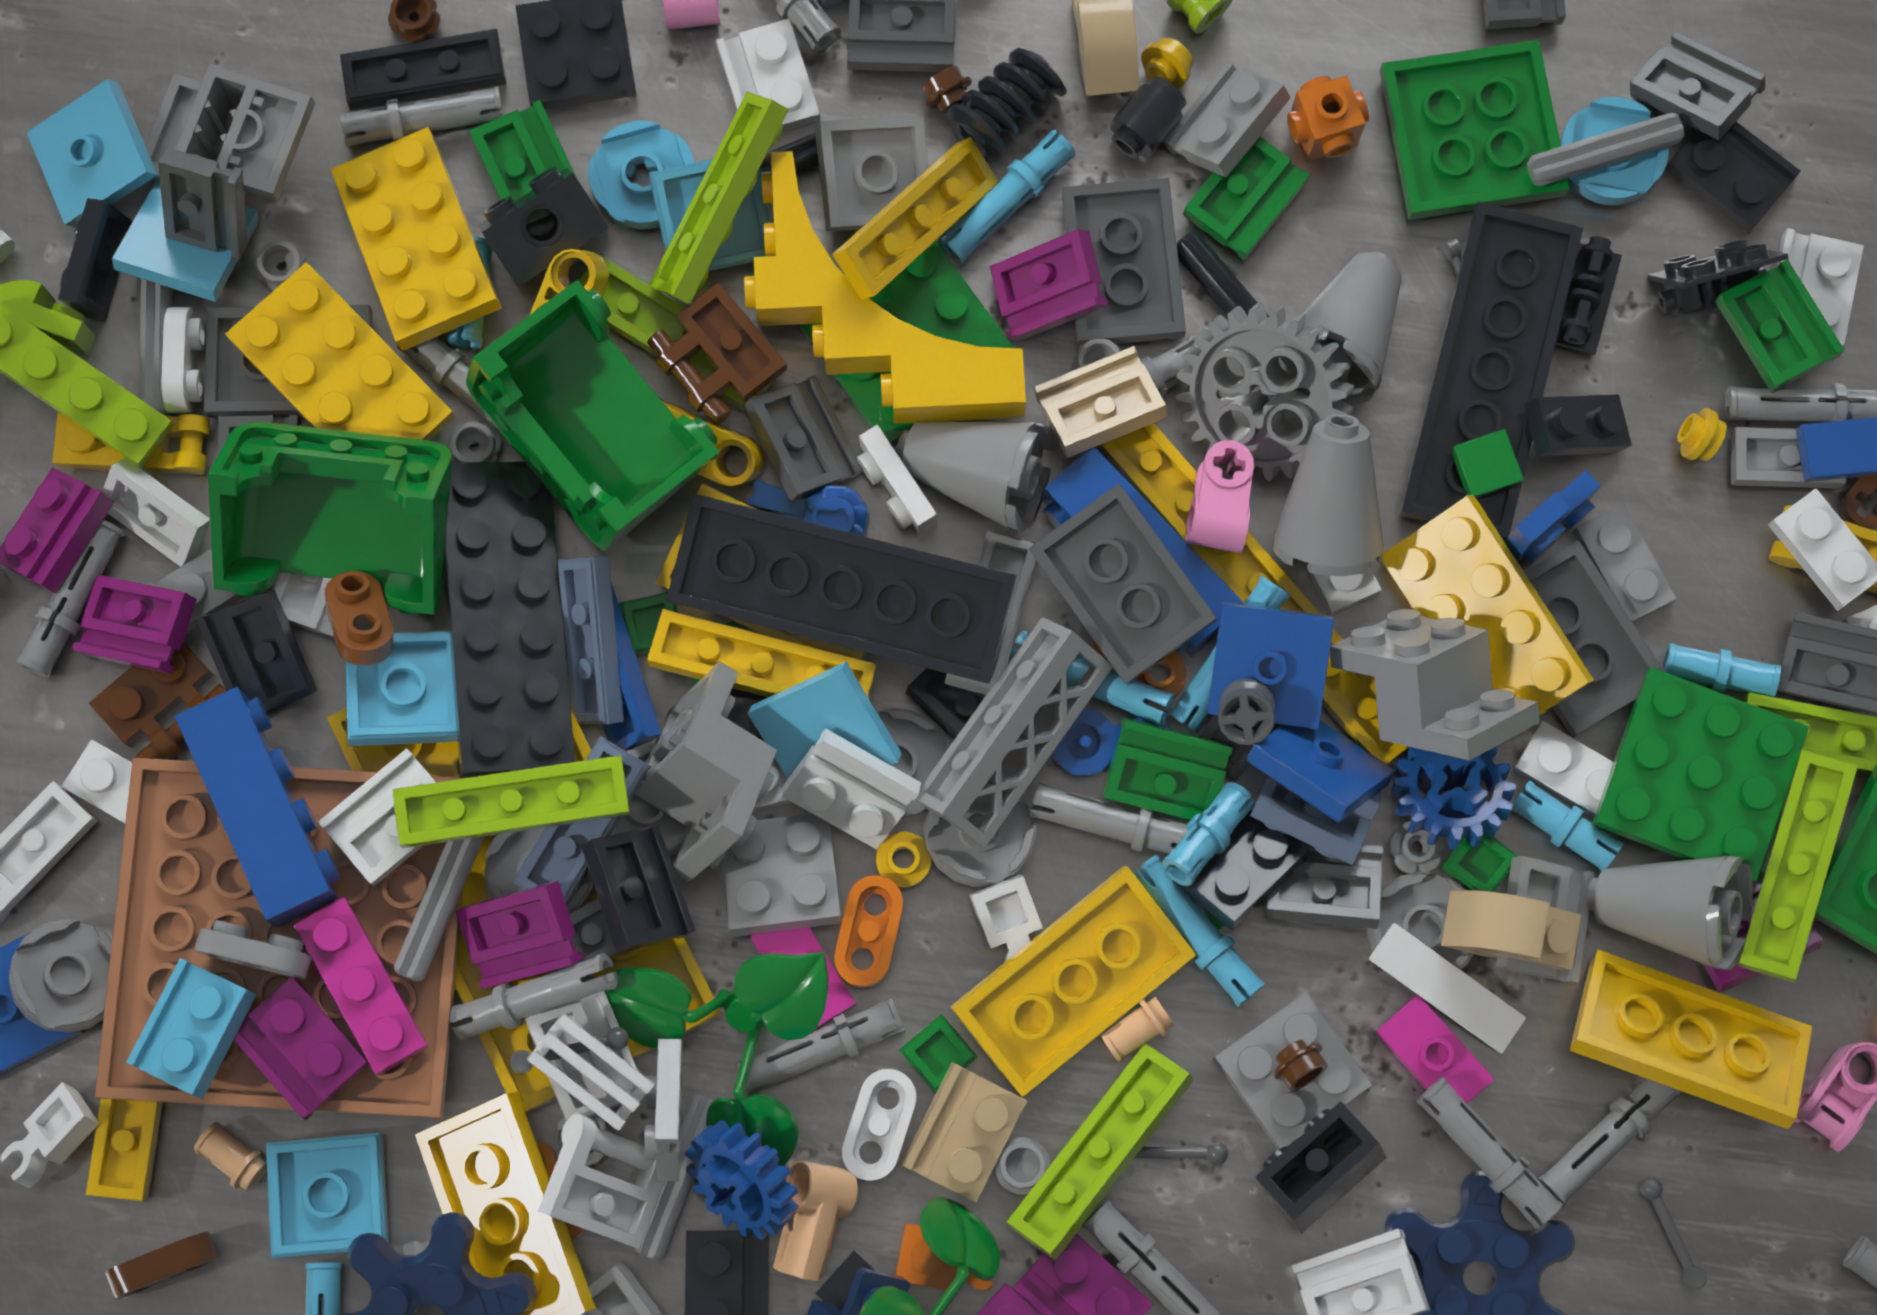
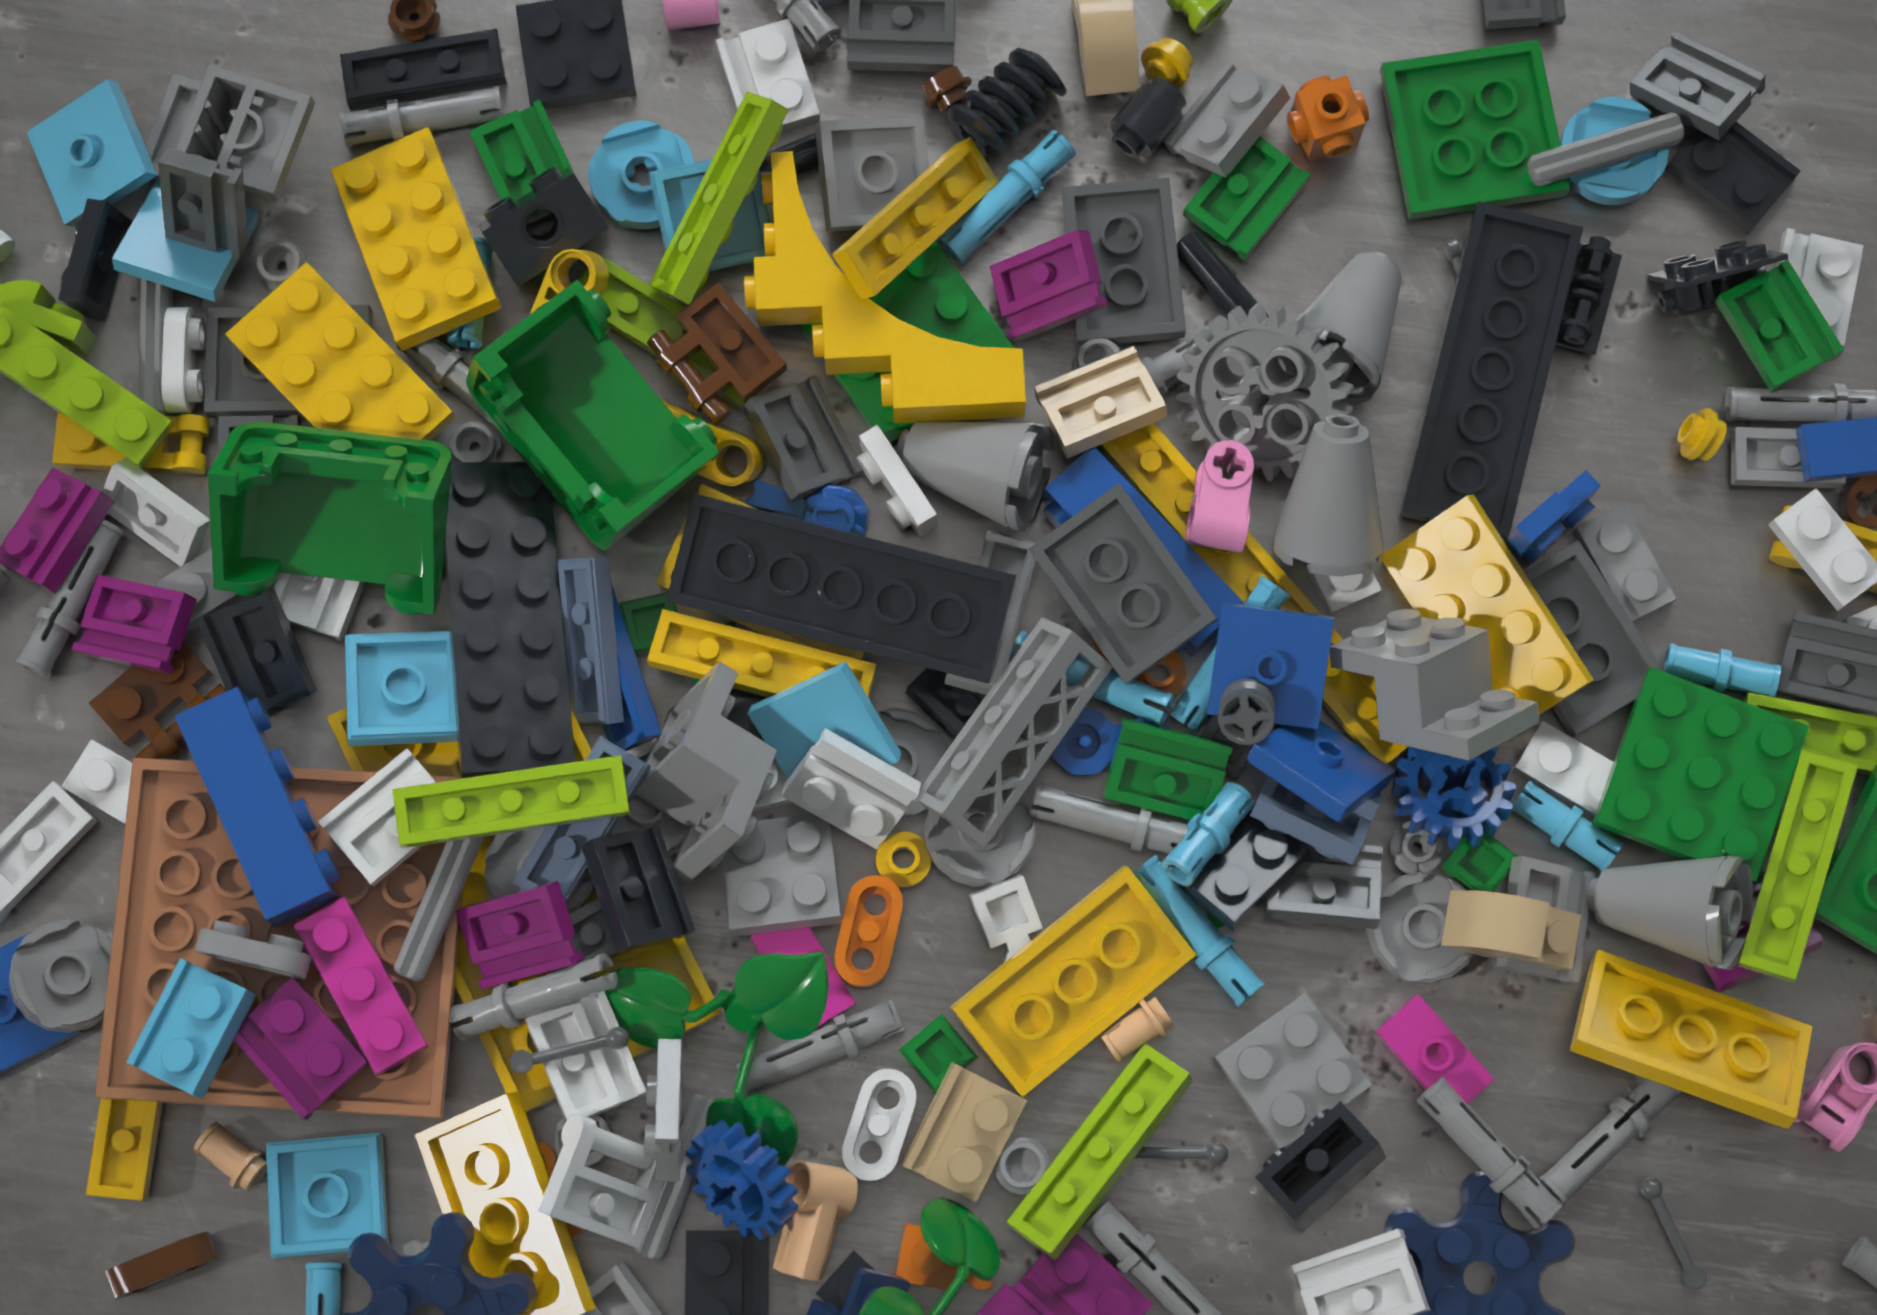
(53, 1135): white plate -> none
(359, 618): dark orange plate -> none
(628, 1101): white tile -> none
(1300, 1064): reddish brown plate -> none
(1447, 988): white sticker -> none
(1487, 464): green tile -> none
(1577, 425): black plate -> none

